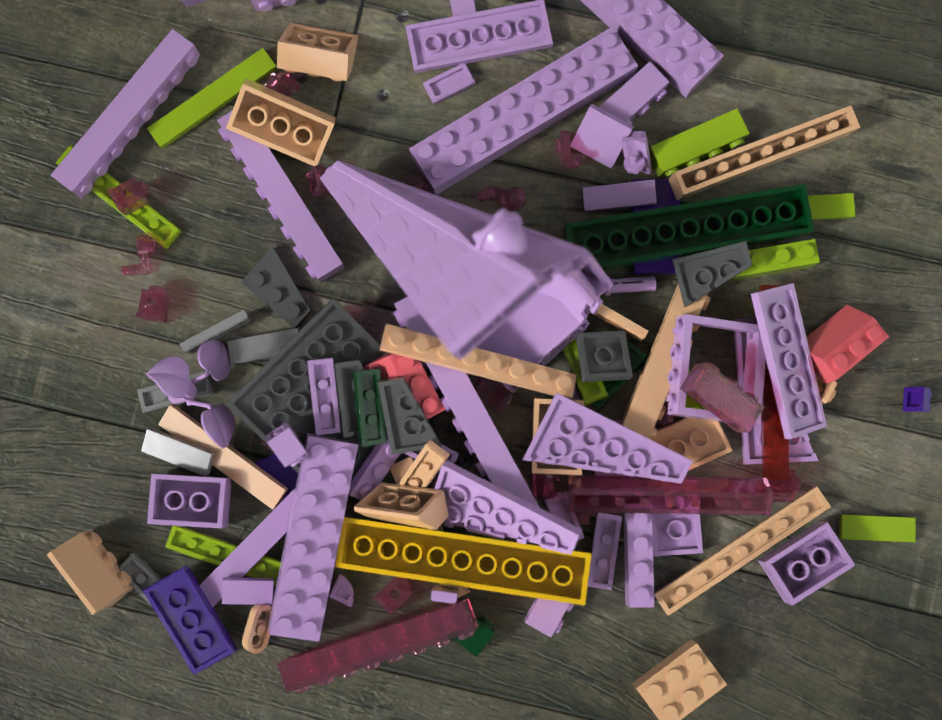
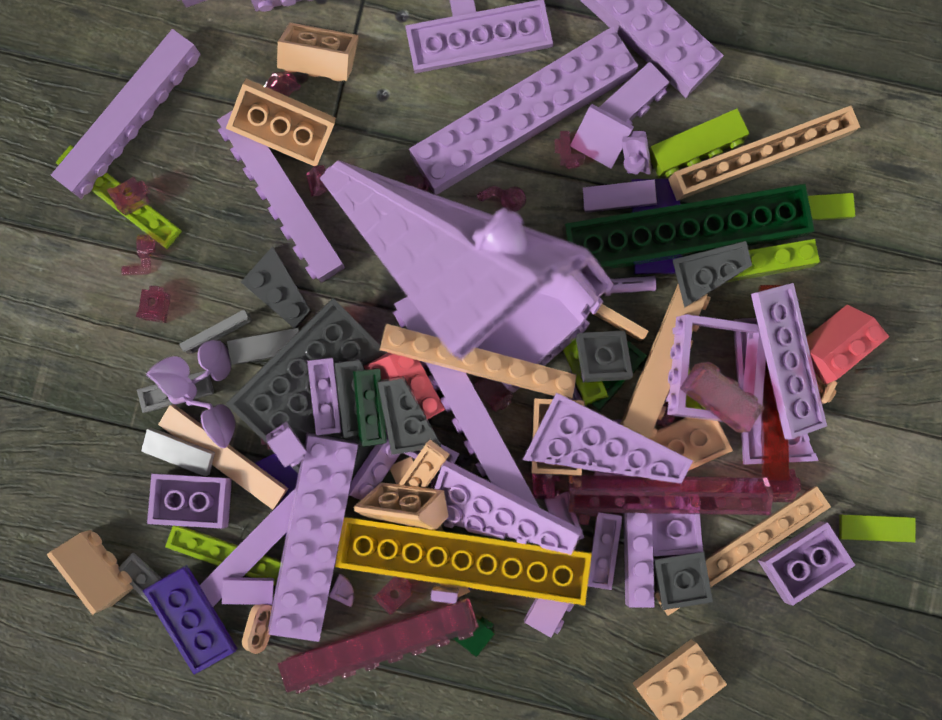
(211, 99): lime tile -> none
(449, 83): lavender tile -> none
(683, 580): none -> dark grey plate
(917, 399): dark purple tile -> none

